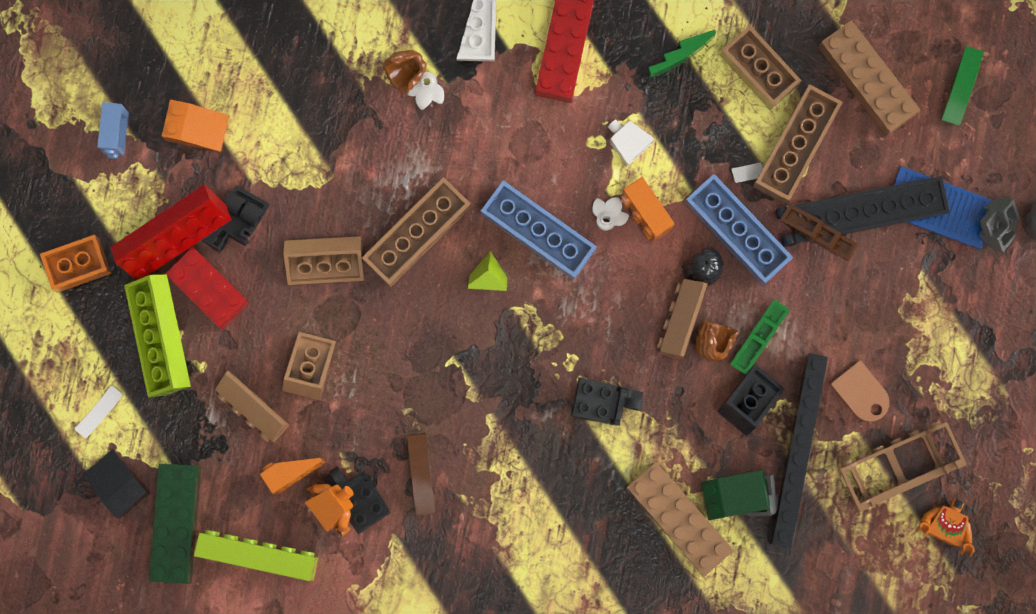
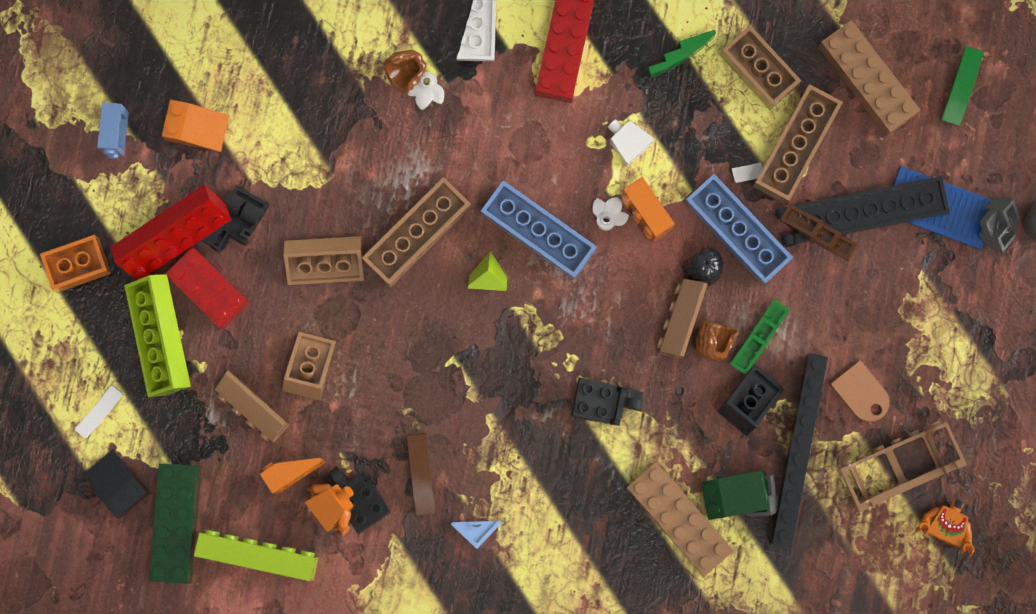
(476, 531): none -> light blue tile

